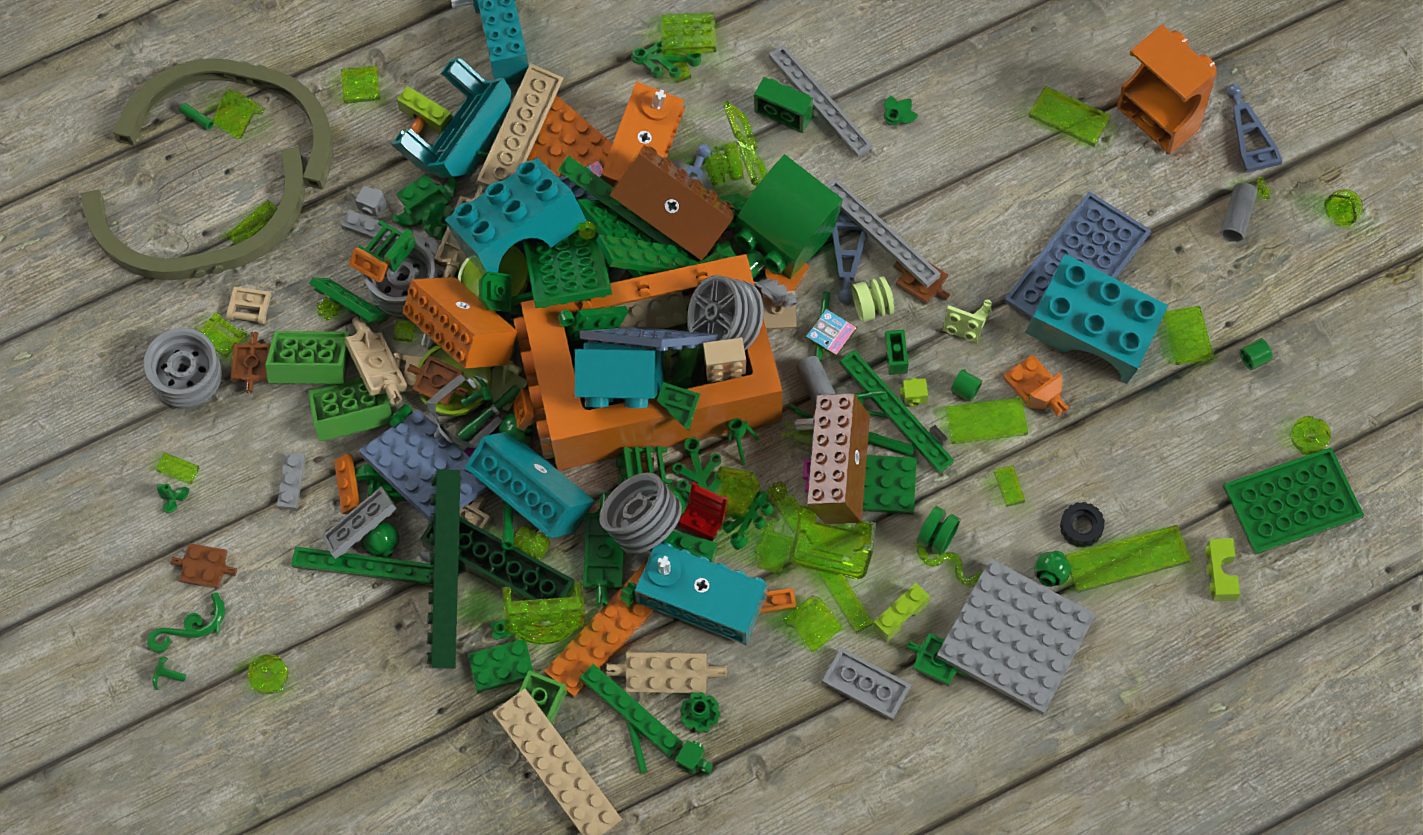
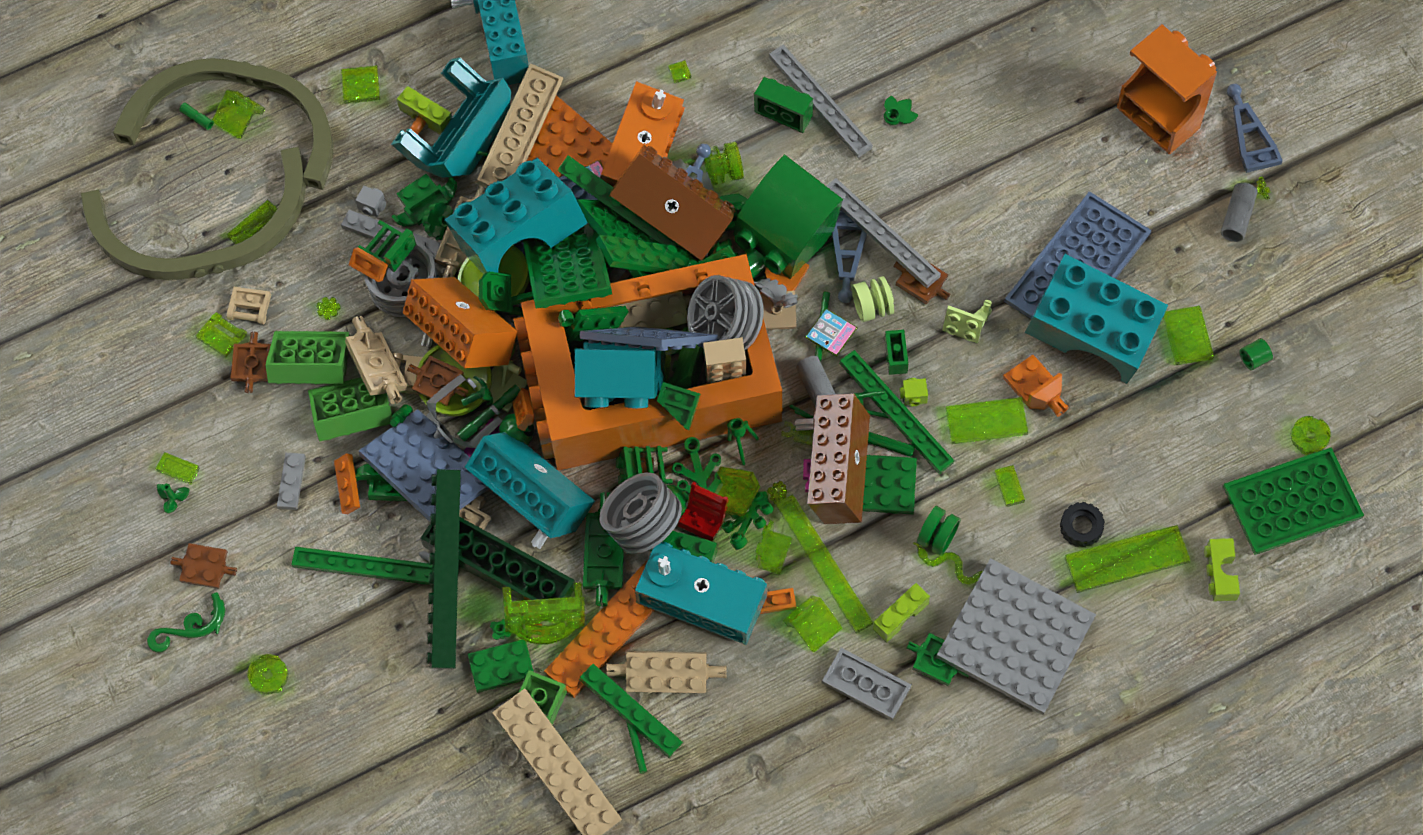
(160, 670): green plant -> none
(186, 342): light grey wheel -> none
(351, 301): green plate -> none
(358, 522): light grey plate -> none
(381, 540): green plant -> none
(404, 331): clear neon green tile -> none
(507, 534): green piece -> none
(531, 543): clear neon green wheel -> none
(587, 234): clear neon green plate -> none
(628, 594): green plate -> none
(646, 56): green plant -> none
(688, 33): clear neon green plate -> none
(692, 757): green brick -> none
(700, 721): green plant -> none
(746, 143): clear neon green bar -> none
(832, 547): clear neon green windscreen -> none
(938, 435): clear smoke tile -> none
(966, 385): green piece -> none
(1052, 568): green plant -> none
(1069, 116): clear neon green plate -> none
(1344, 207): clear neon green cylinder -> none

